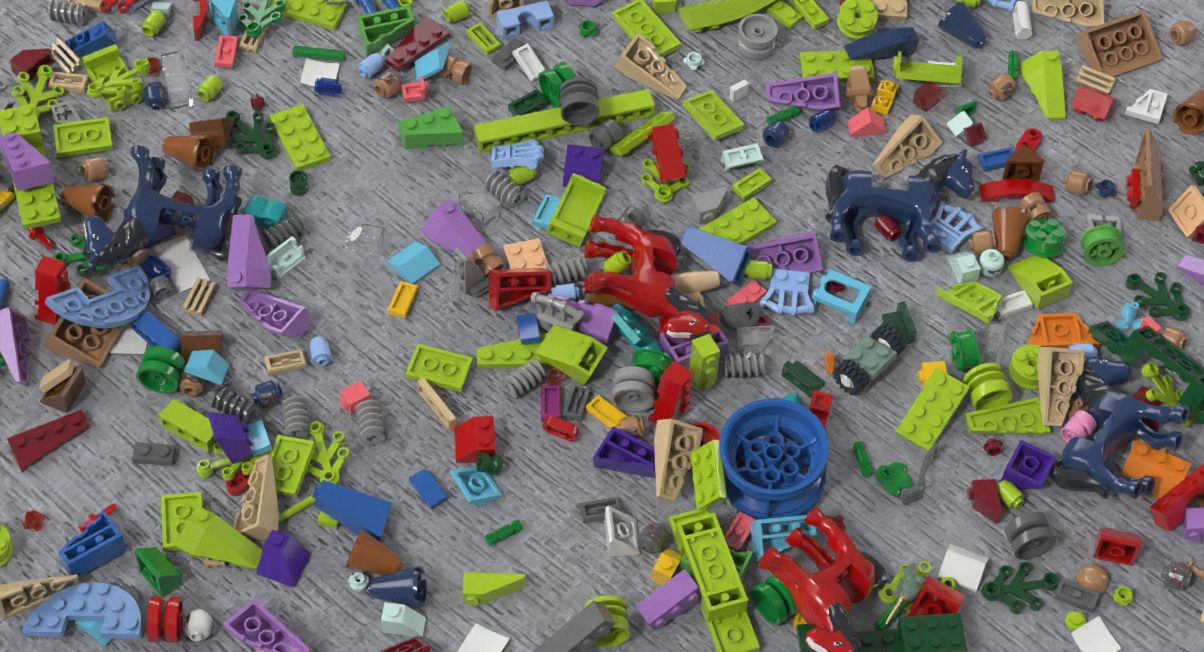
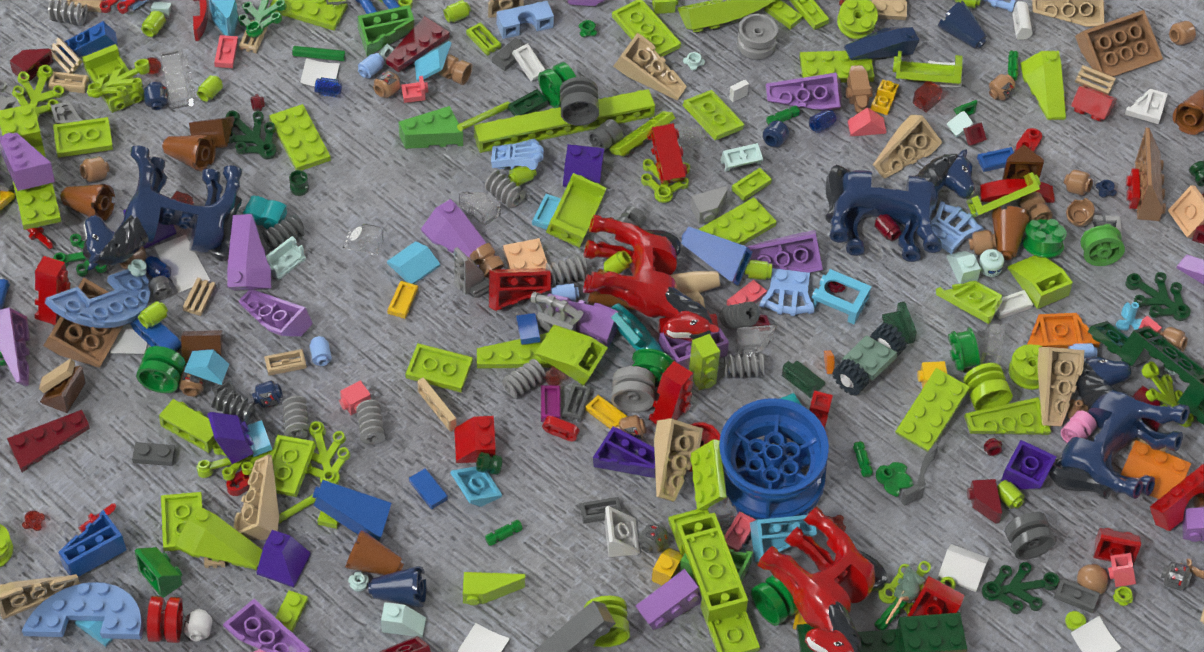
(137, 267): none -> light aqua plate
(153, 314): none -> lime brick
(291, 609): none -> lime plate
(483, 116): none -> lime bar
(977, 209): none -> lime panel
(1080, 212): none -> medium nougat hair
(1122, 570): none -> coral brick

